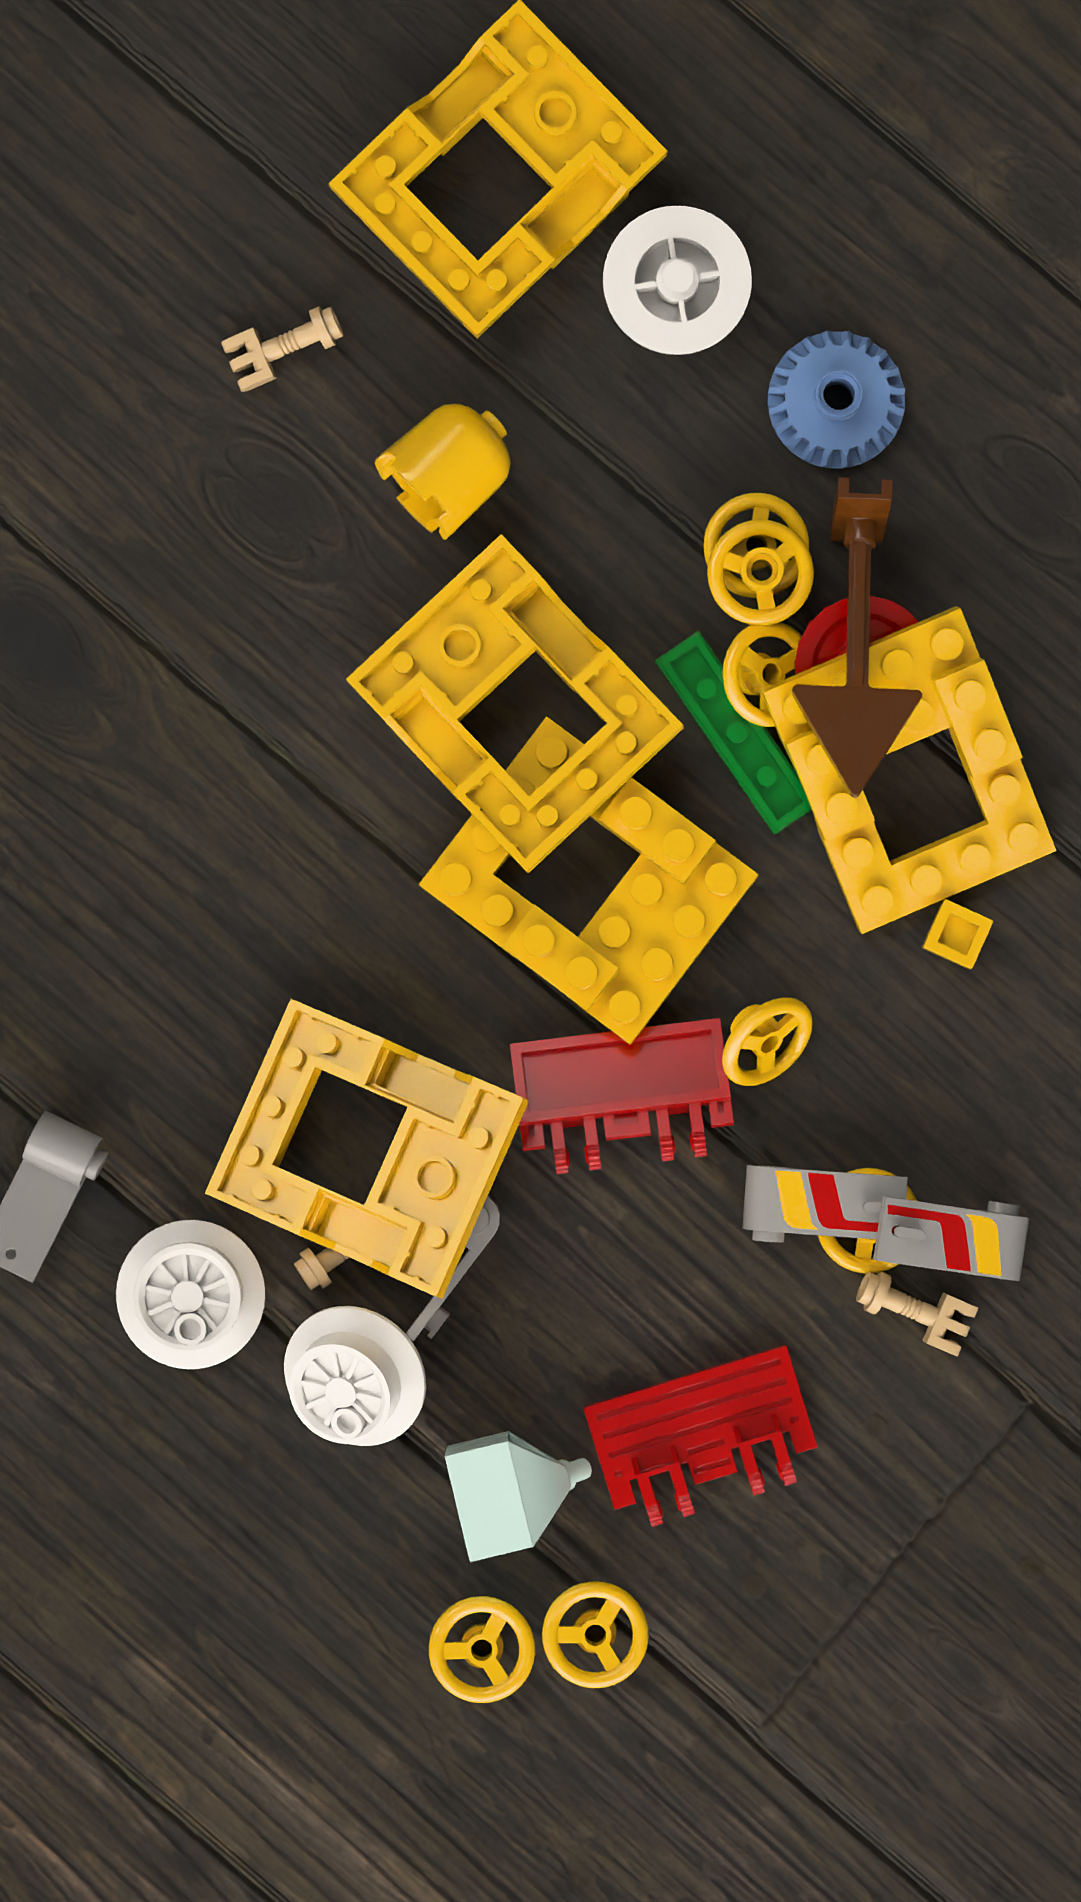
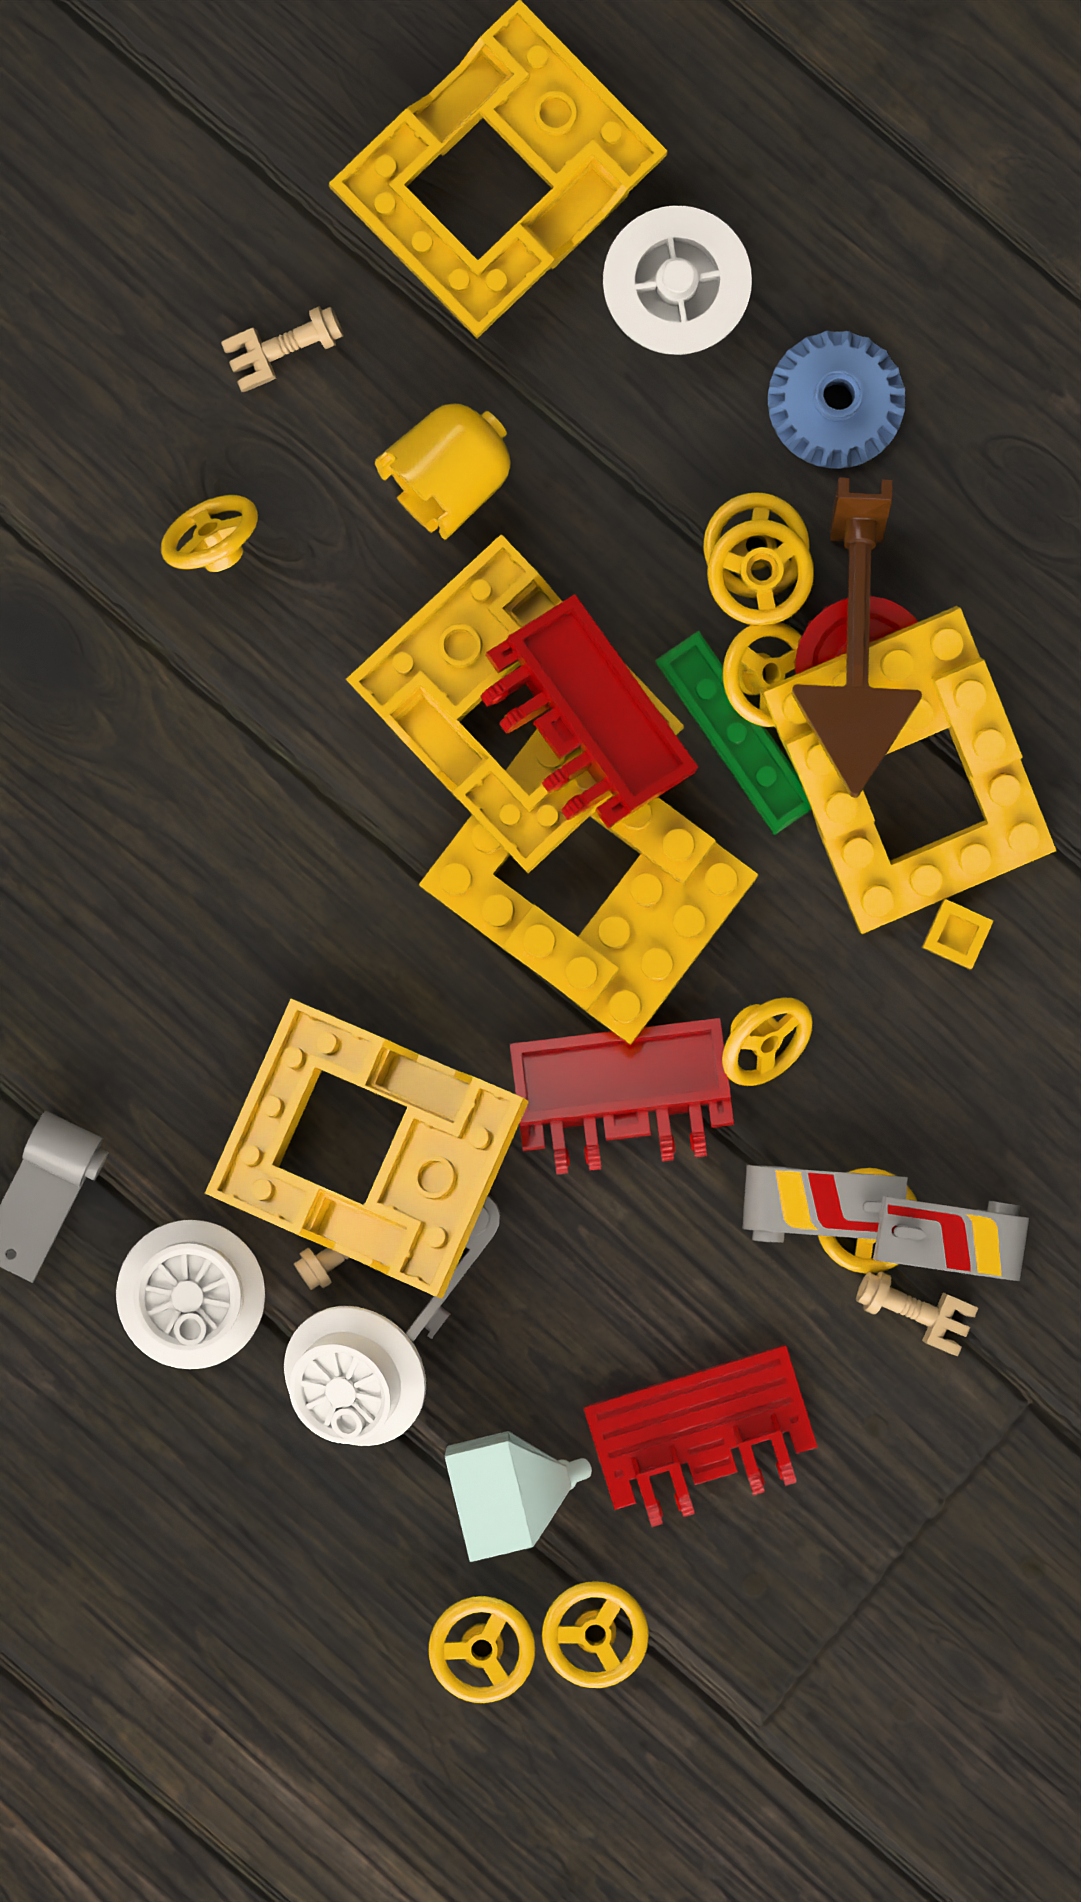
(215, 541): none -> yellow piece
(593, 709): none -> red hinge

